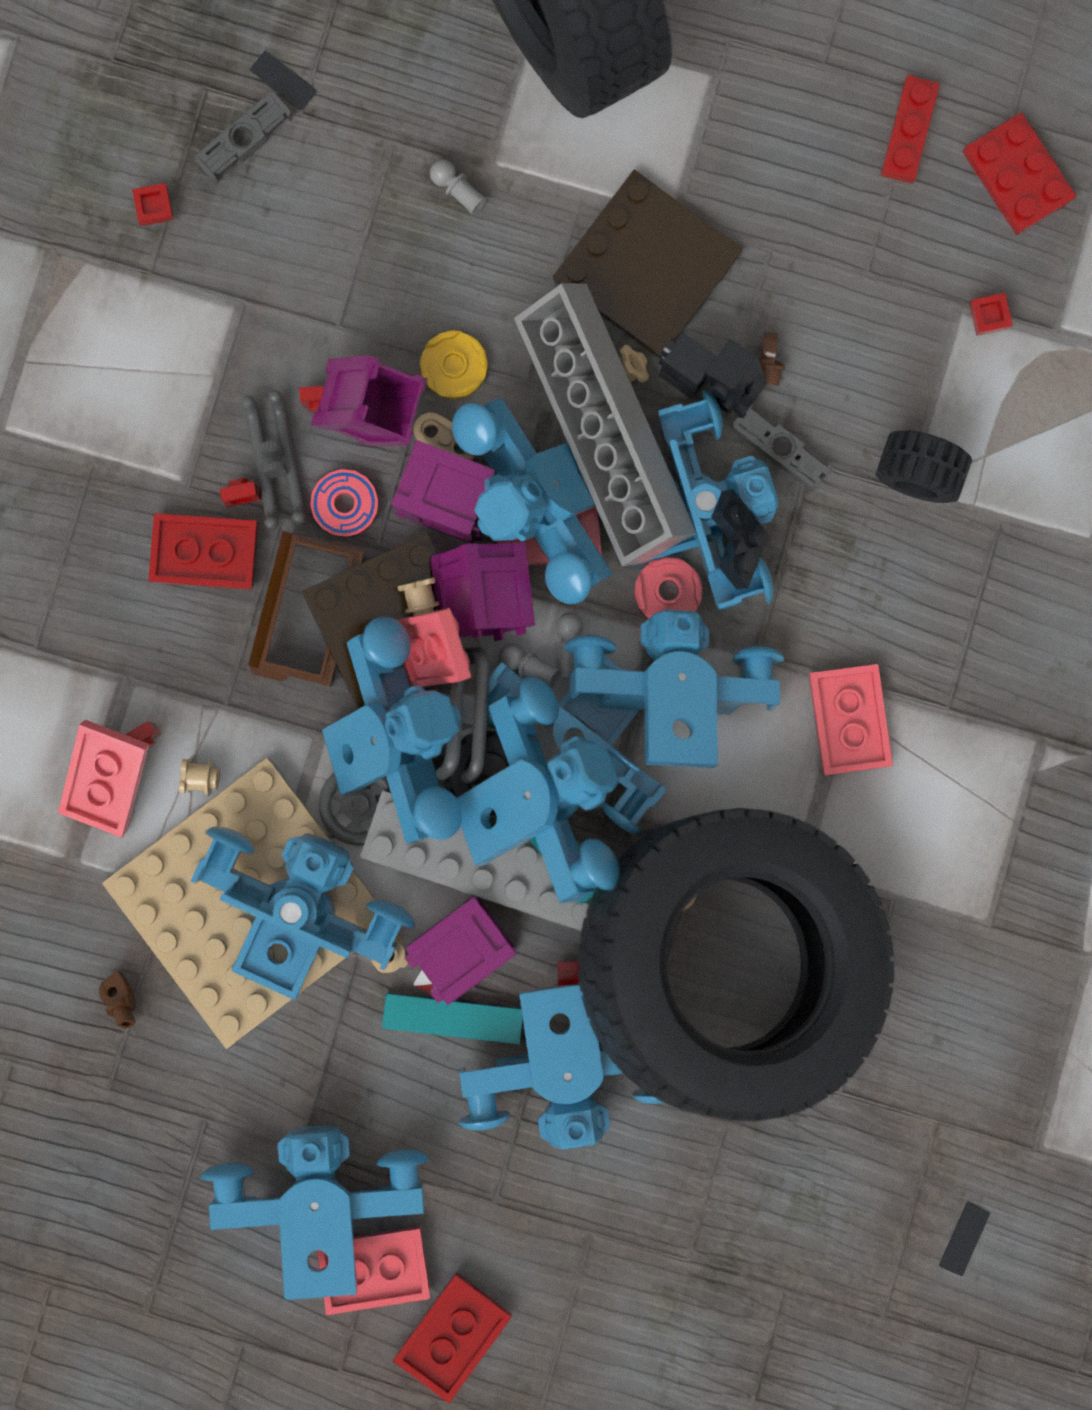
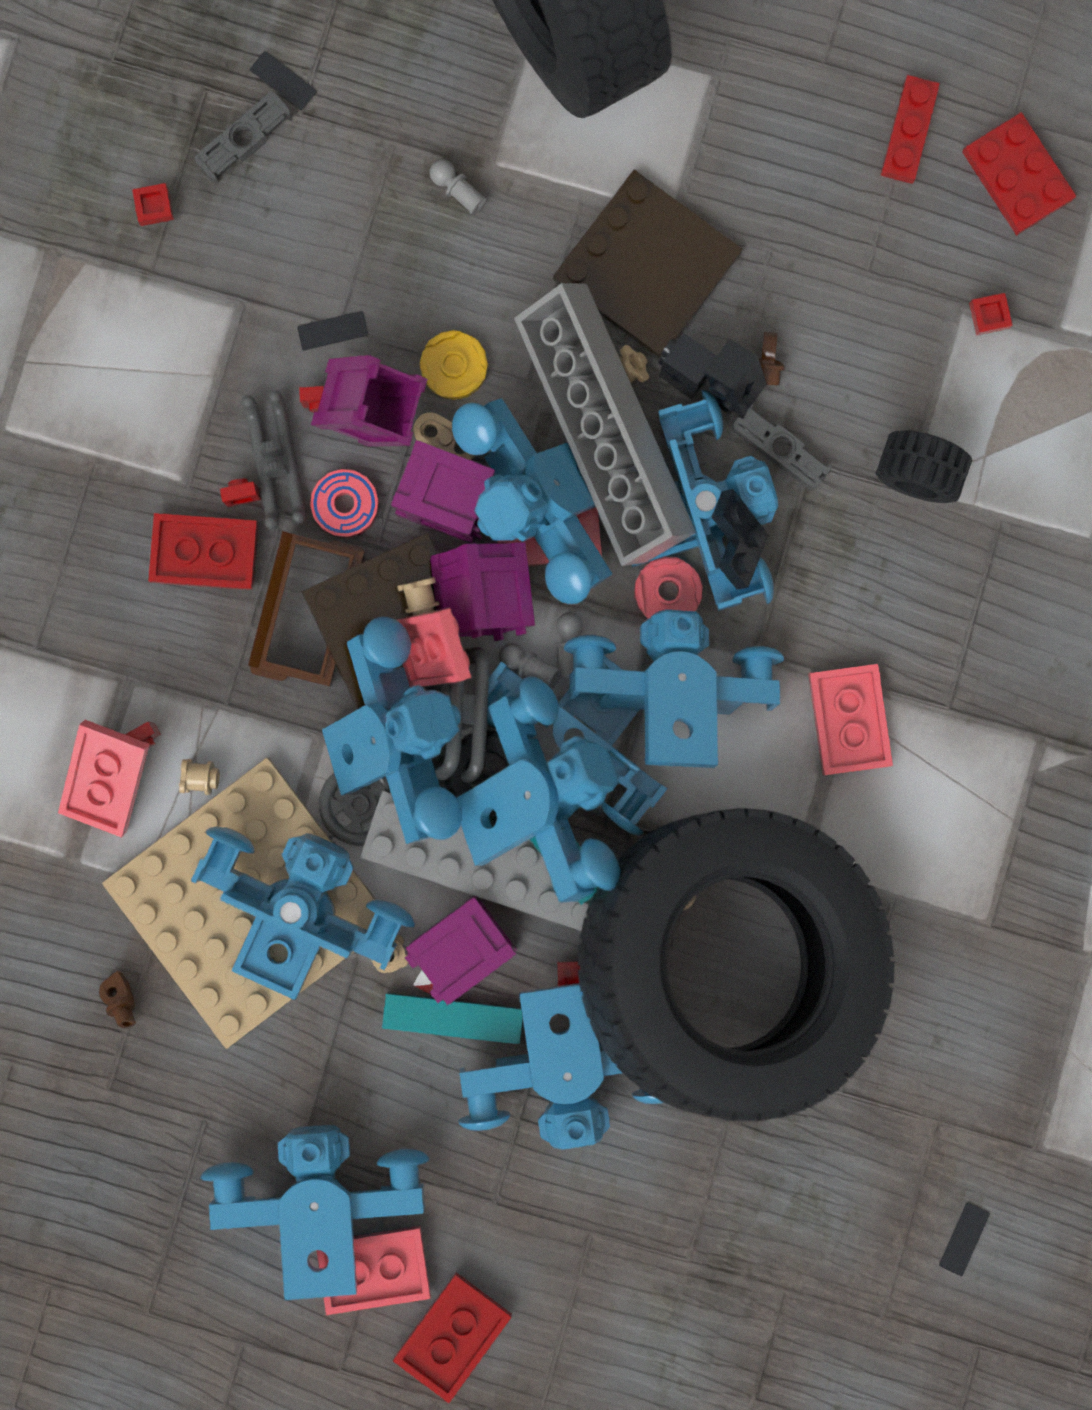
(332, 330): none -> black sticker

